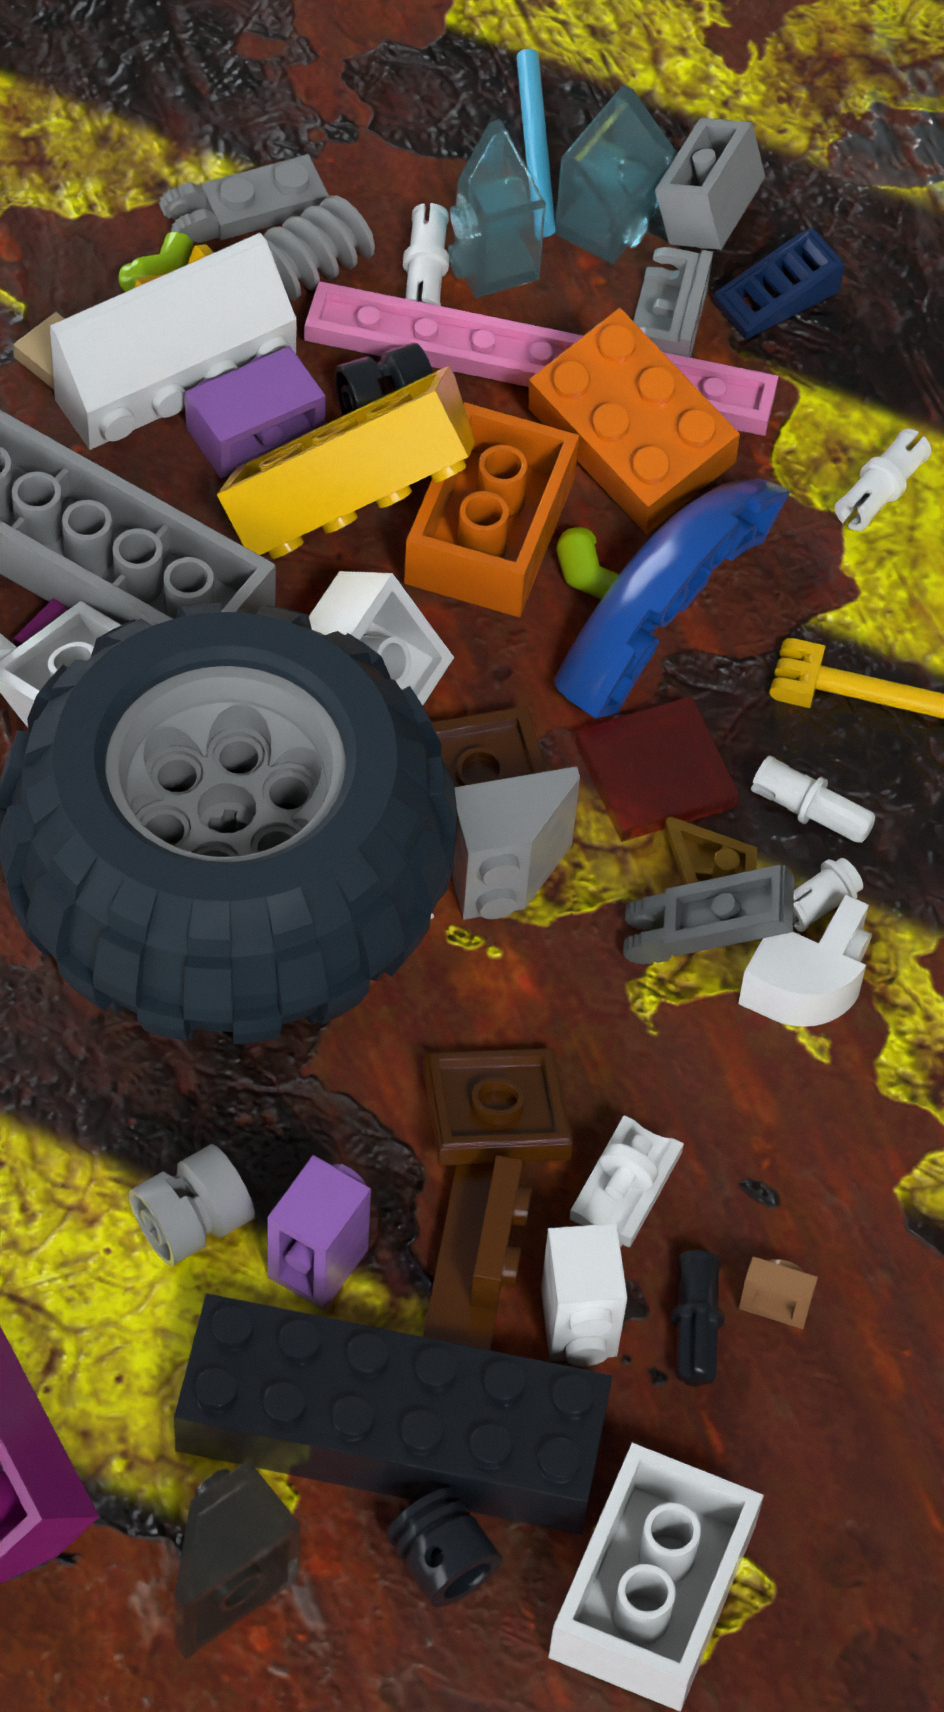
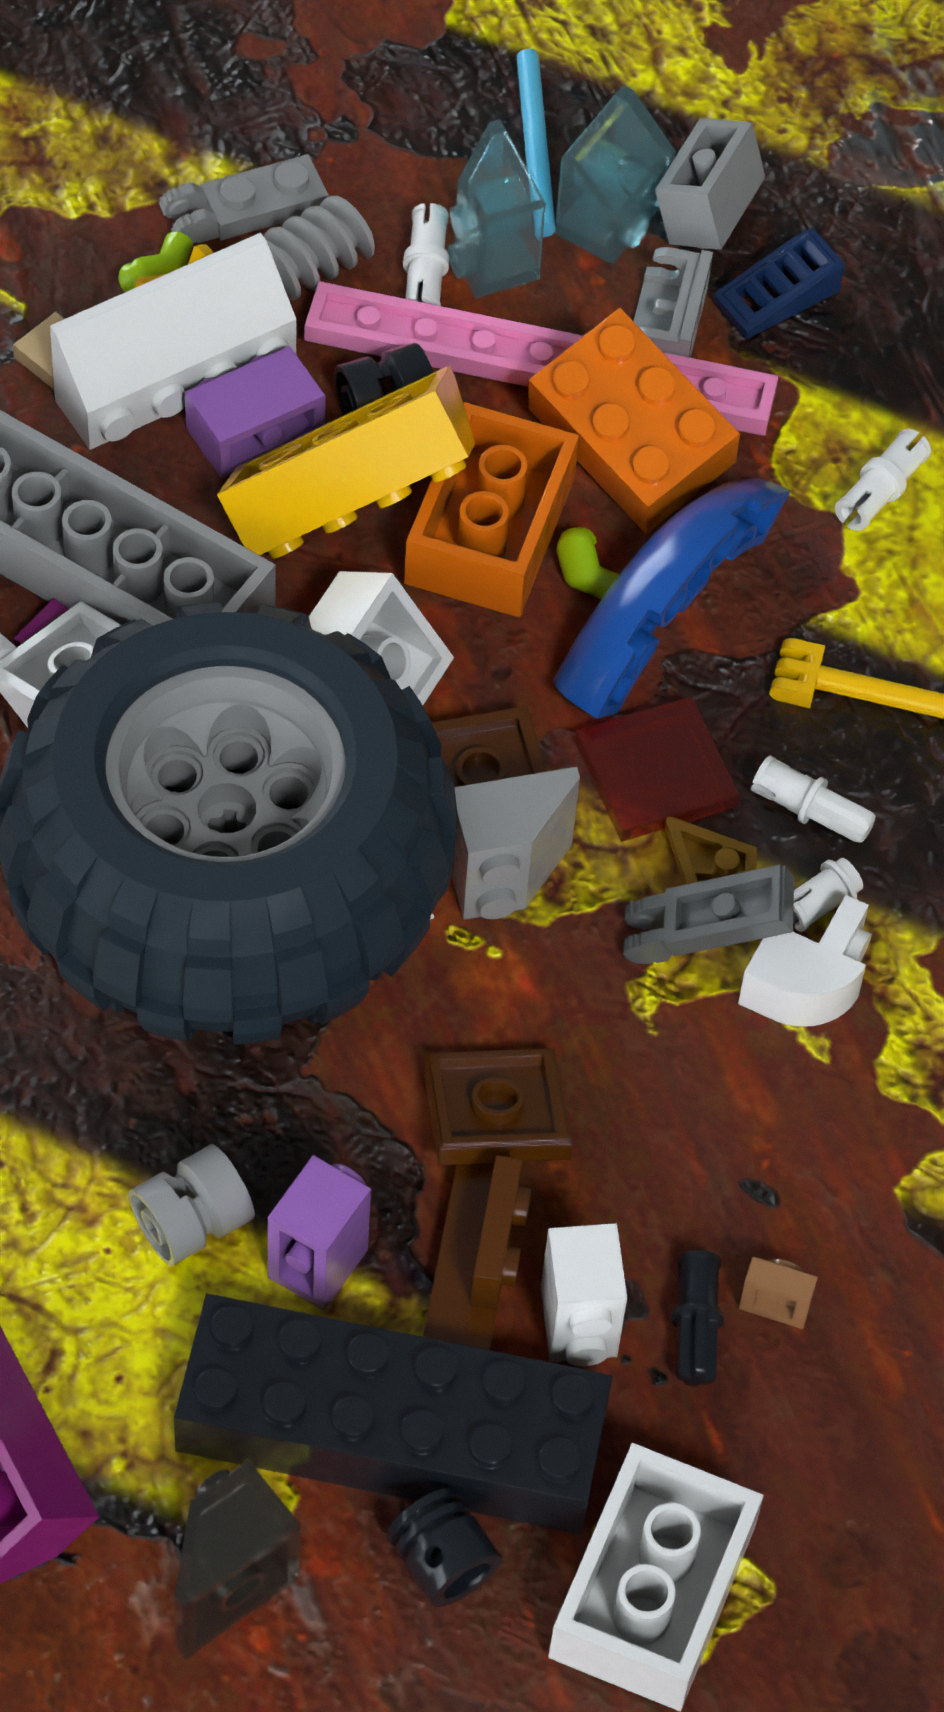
(627, 1180): white hips -> none

